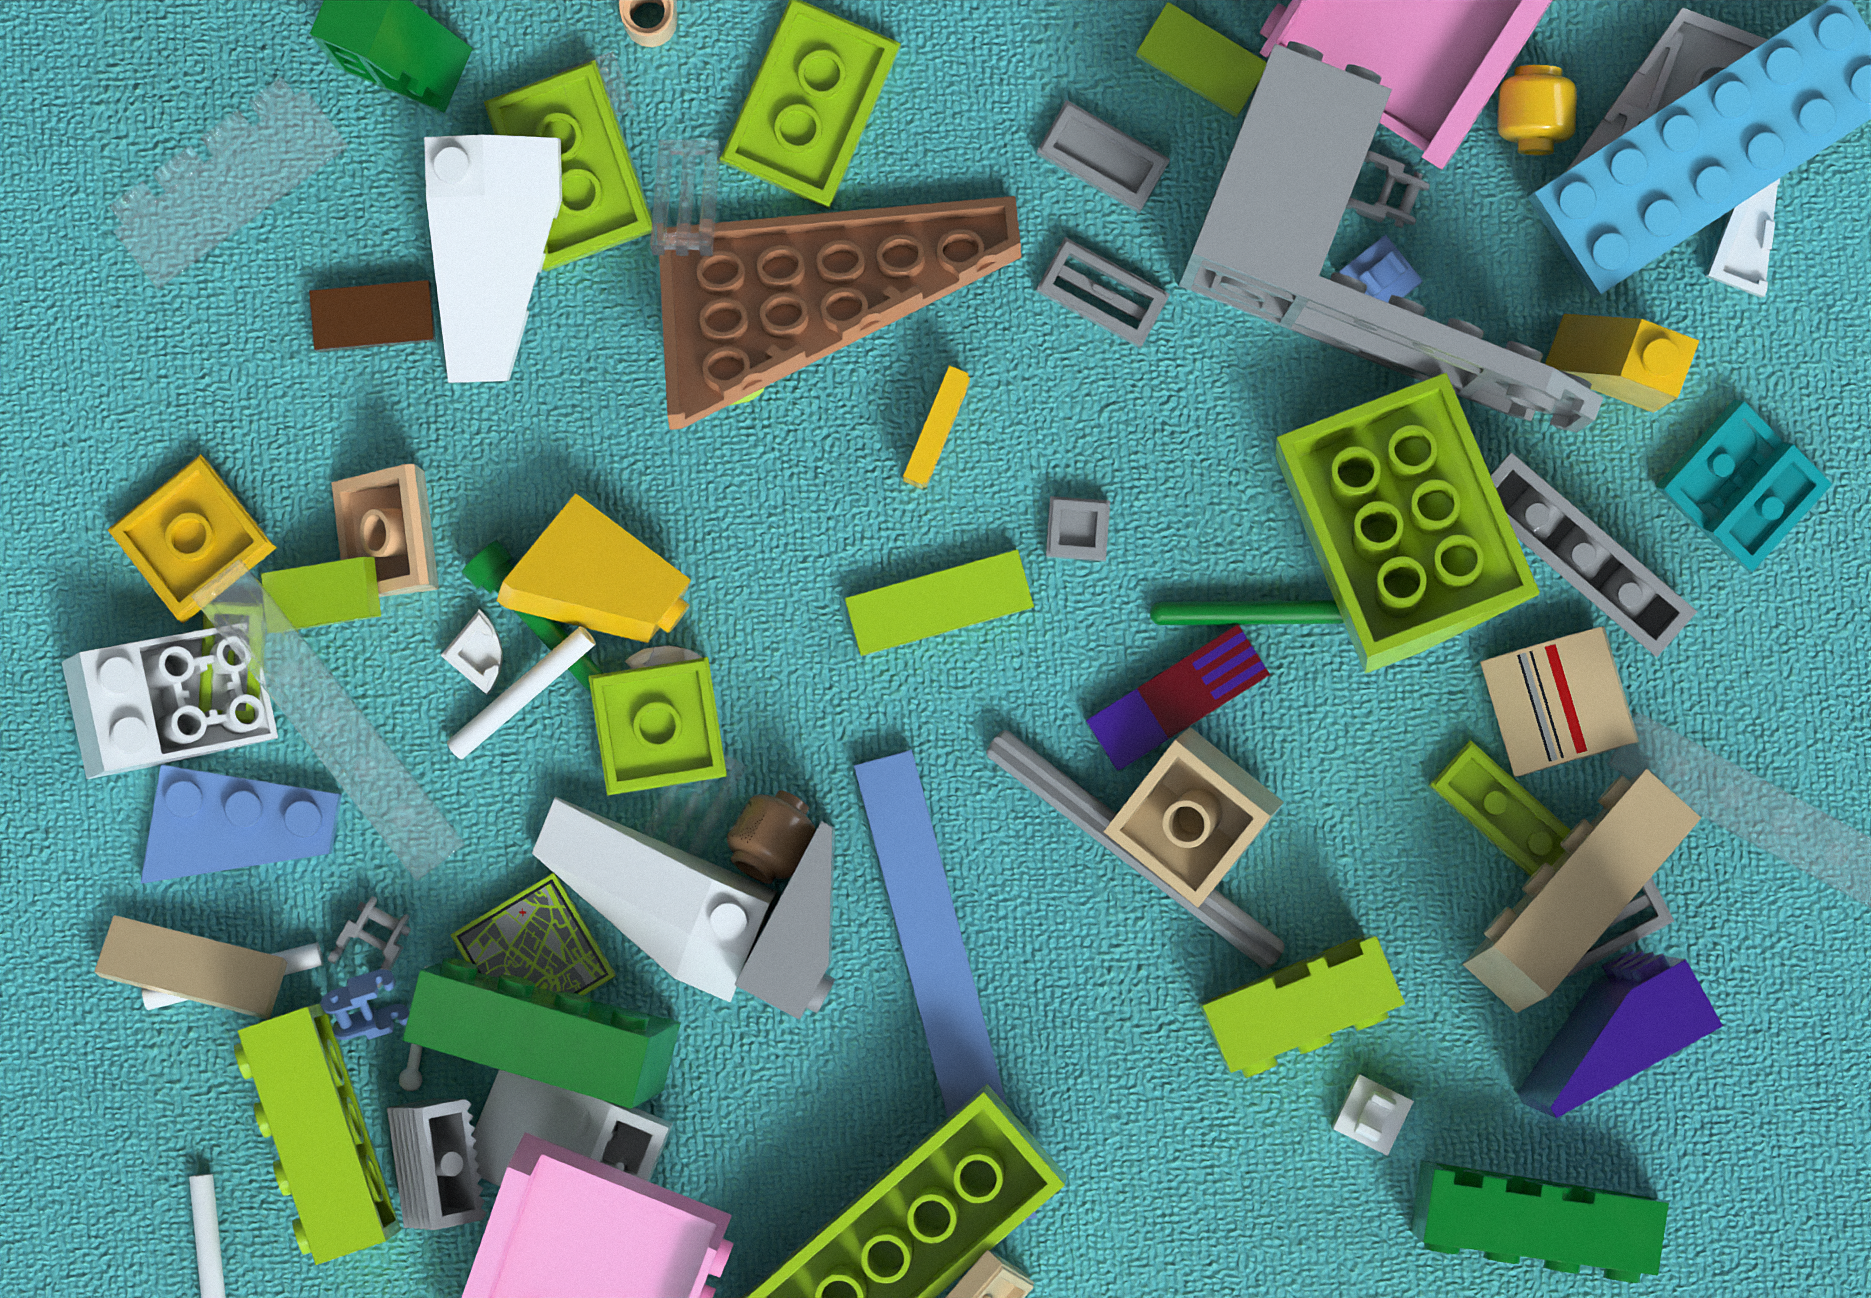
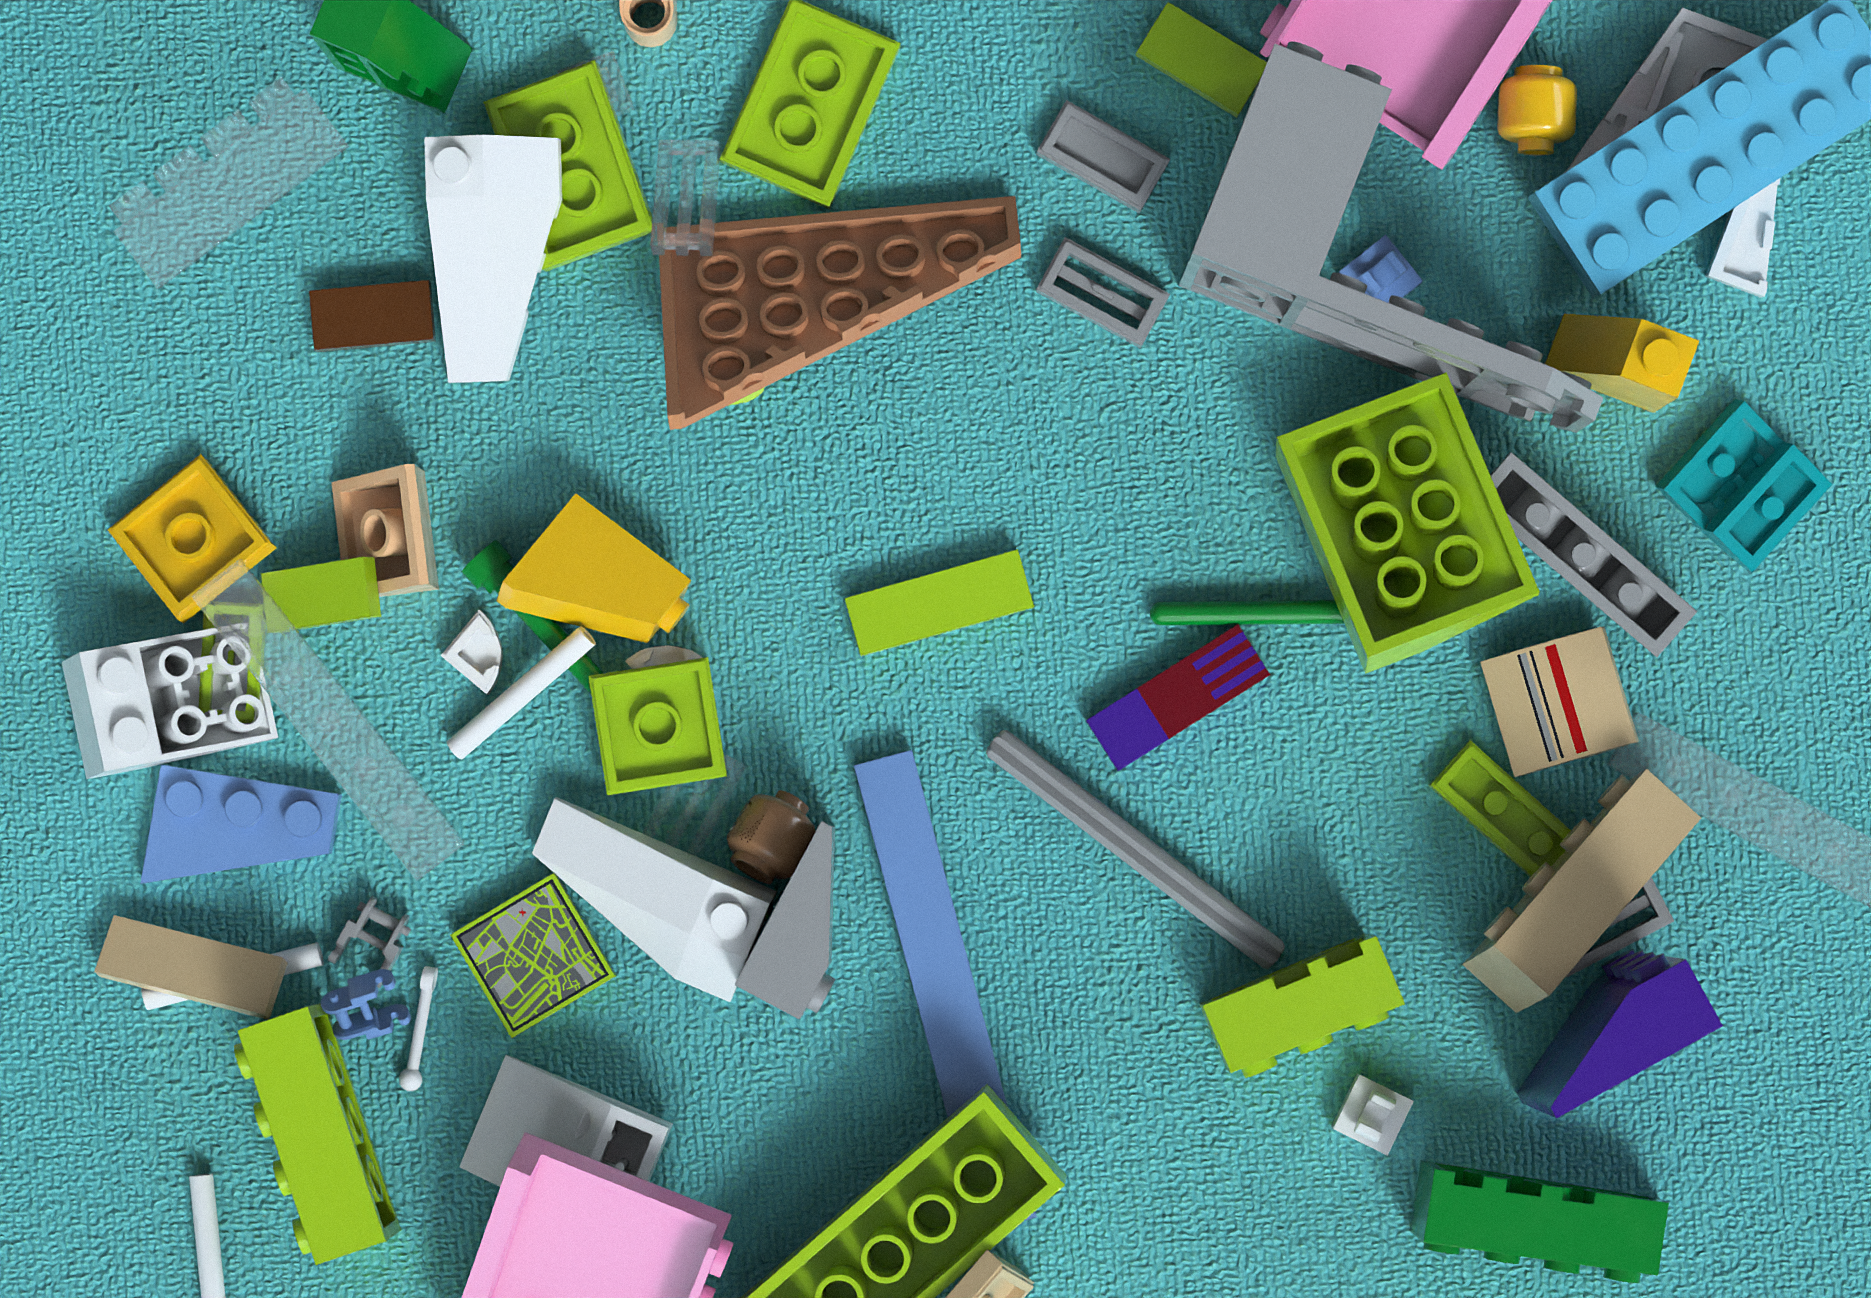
(436, 1163): light grey brick -> none
(541, 1033): green wedge -> none
(937, 428): yellow tile -> none
(1077, 529): light grey tile -> none
(1193, 816): tan slope -> none
(1394, 173): light grey piece -> none

